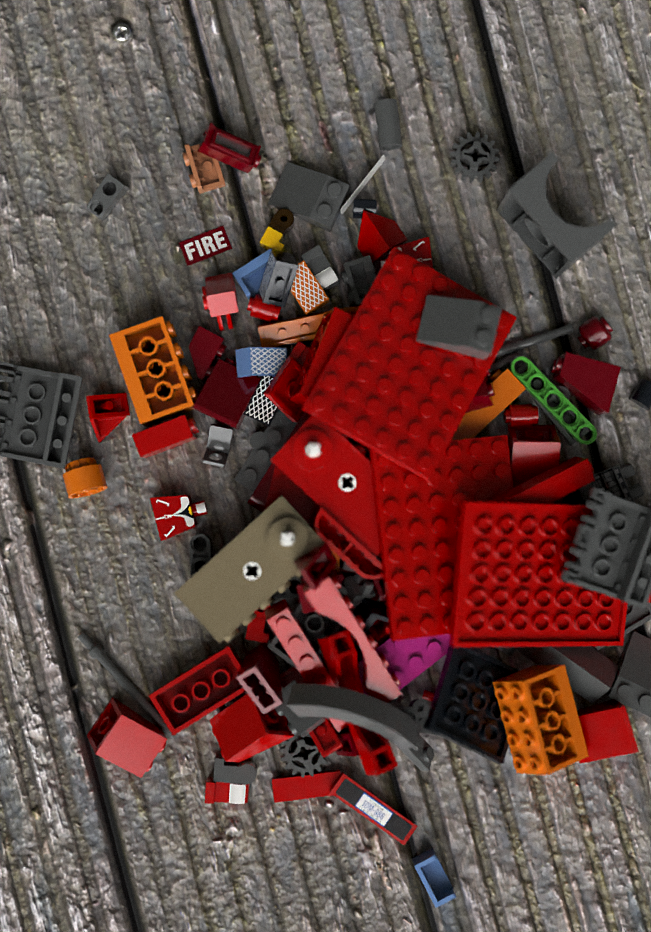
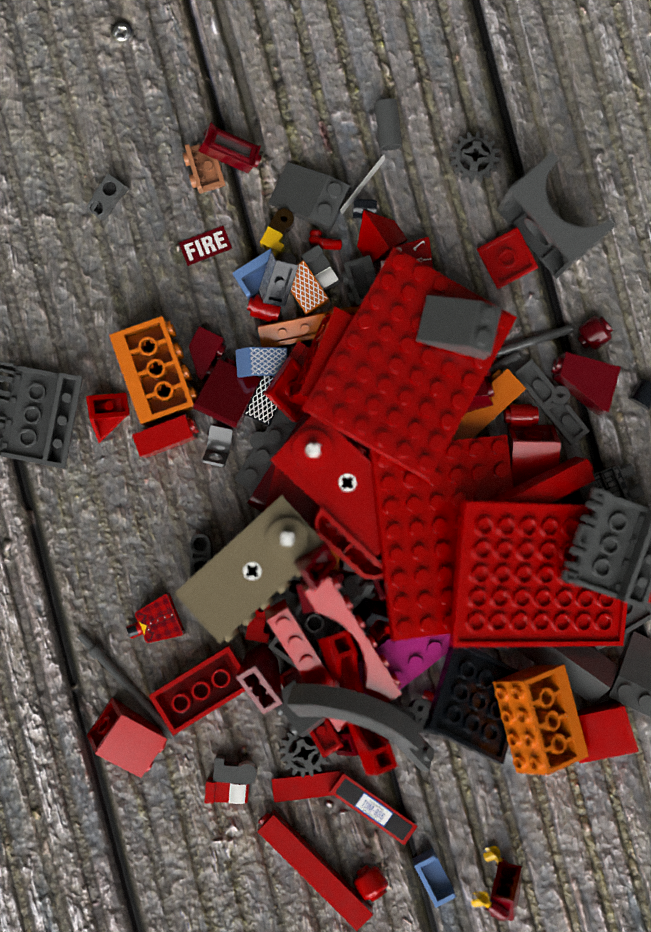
(84, 478): orange piece -> none
(157, 621): none -> torso
(176, 514): red torso -> none
(220, 298): red brick -> none
(246, 731): red slope -> none
(315, 869): none -> red brick
(324, 243): none -> red arm
(371, 883): none -> red head
(505, 888): none -> dark red torso
(507, 258): none -> red tile
(563, 406): bright green beam -> none

